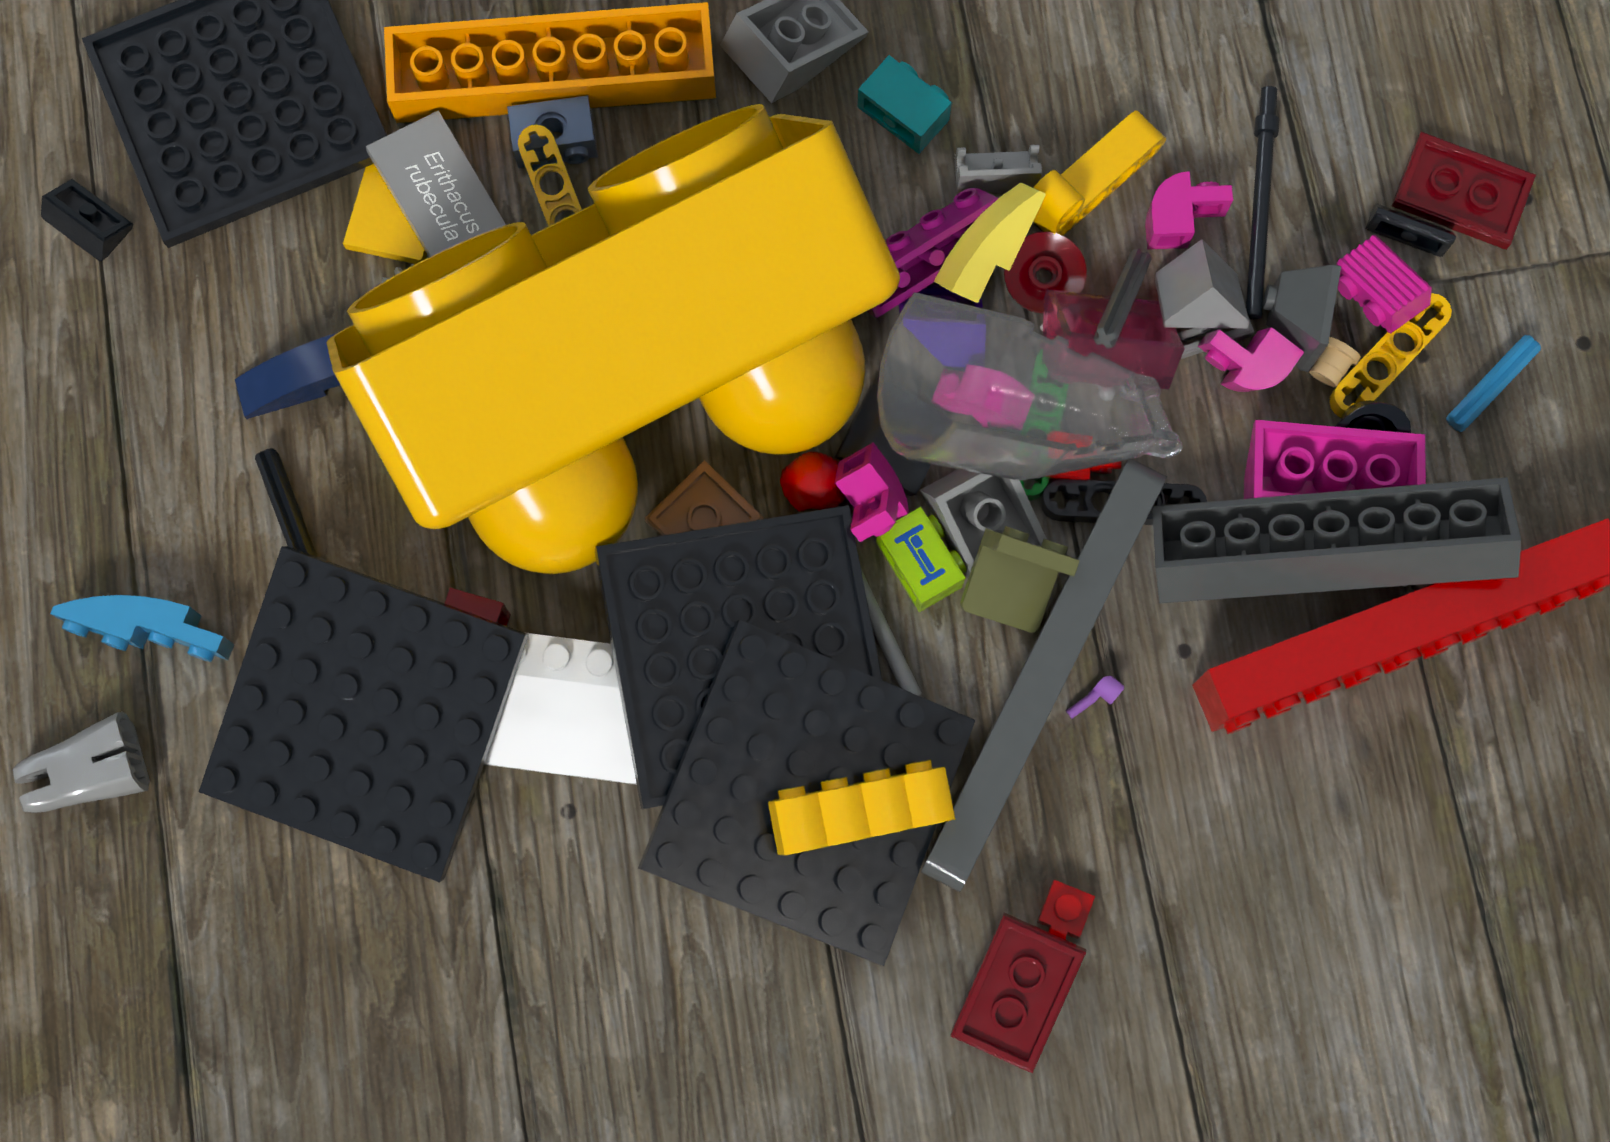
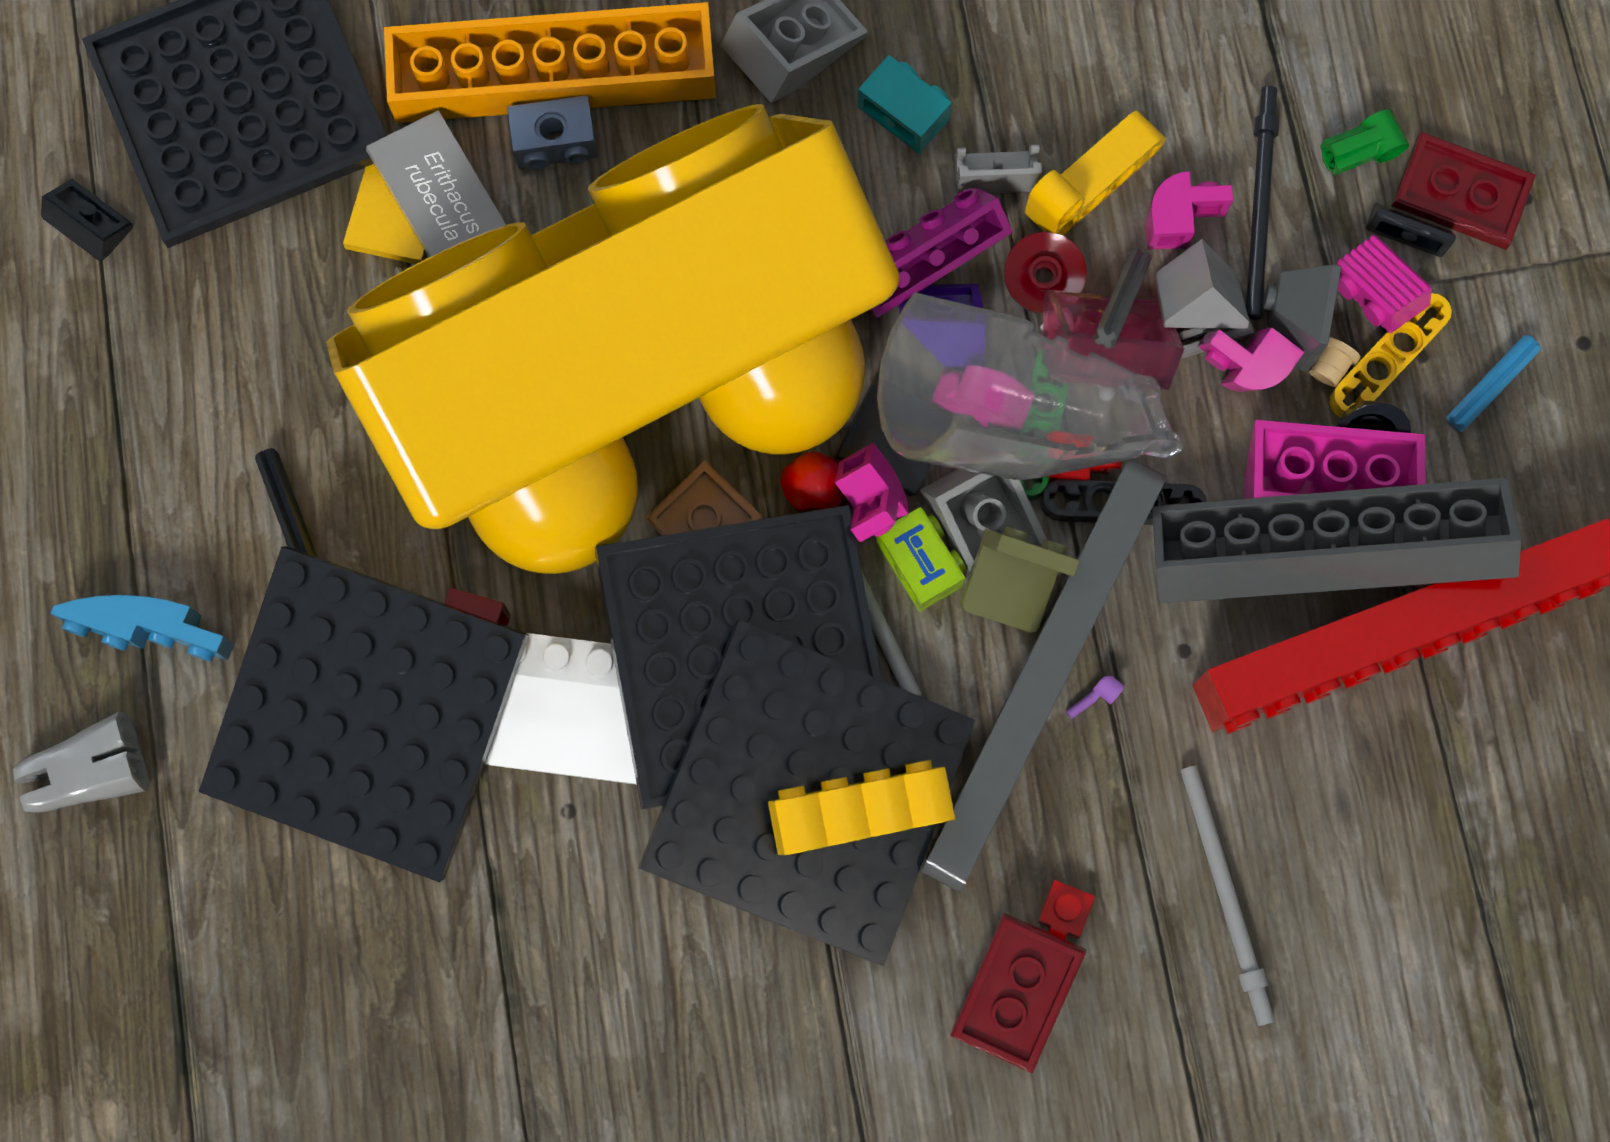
(287, 379): dark blue slope -> none
(550, 204): yellow beam -> none
(990, 242): light yellow slope -> none
(1252, 978): none -> light grey bar
(1374, 139): none -> green piece

